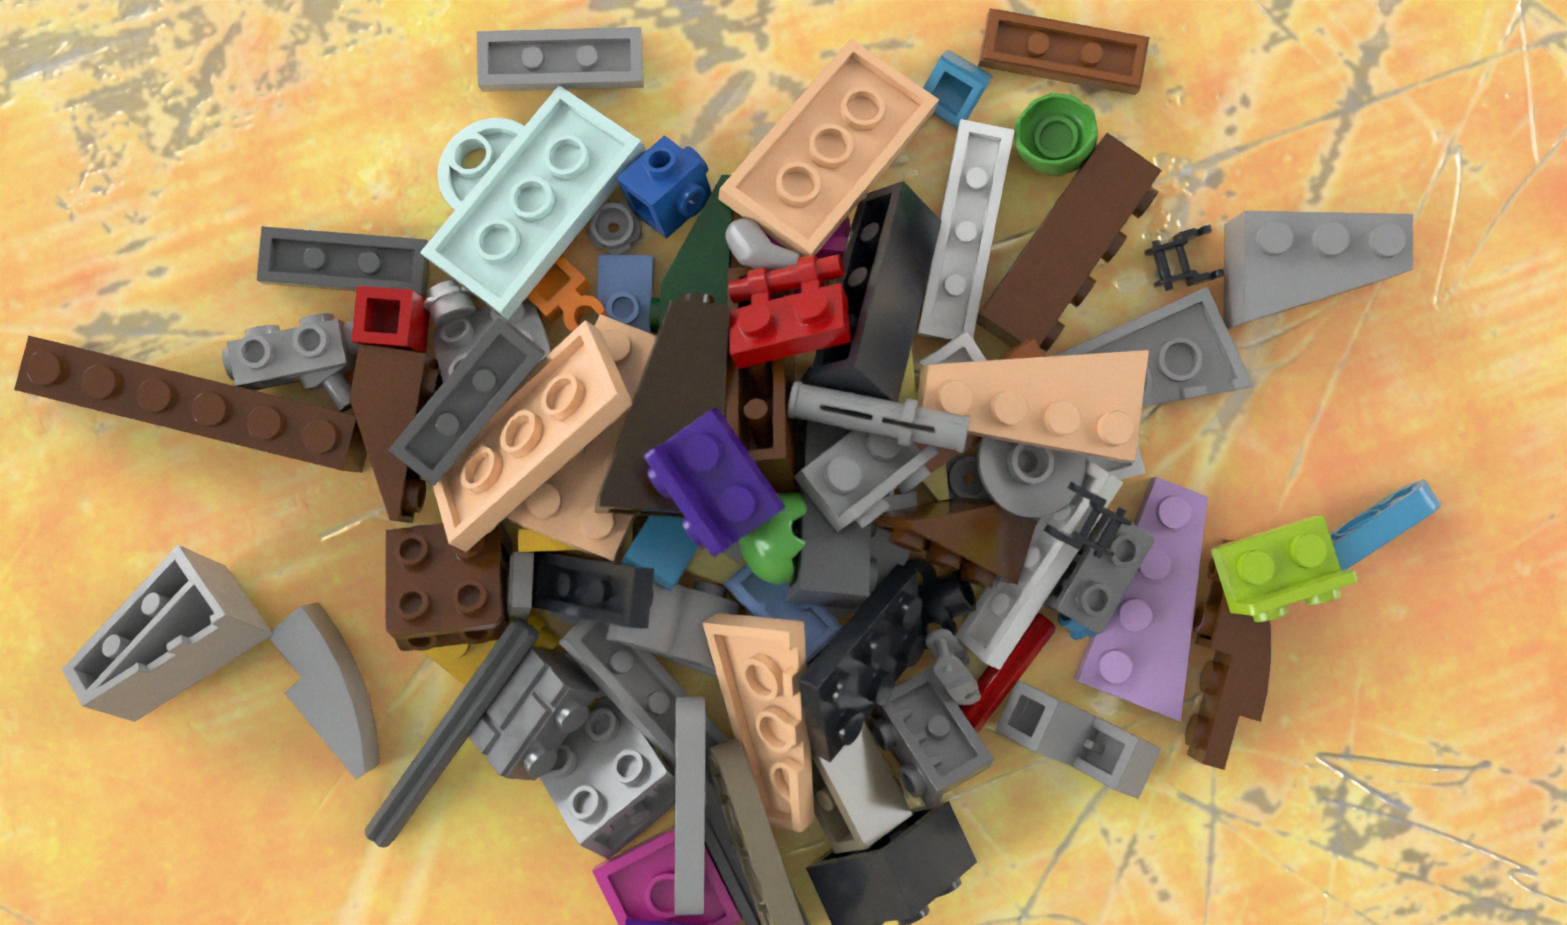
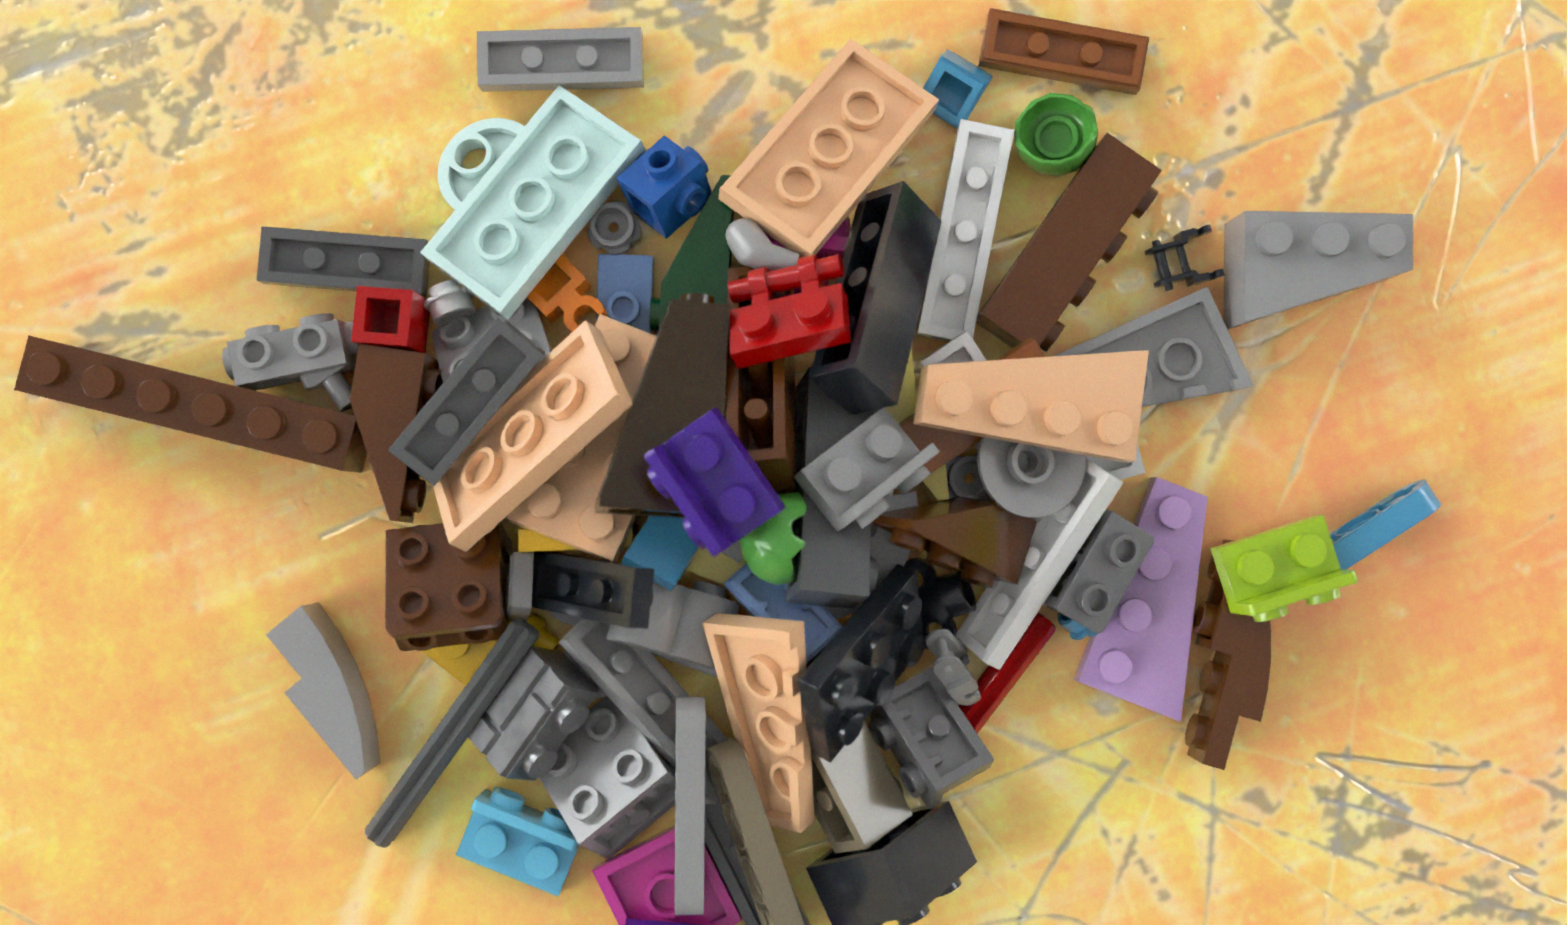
(165, 637): light grey wedge -> none
(519, 840): none -> medium azure bracket
(948, 432): light grey pin -> none
(1077, 539): black piece -> none
(1078, 739): light grey brick -> none

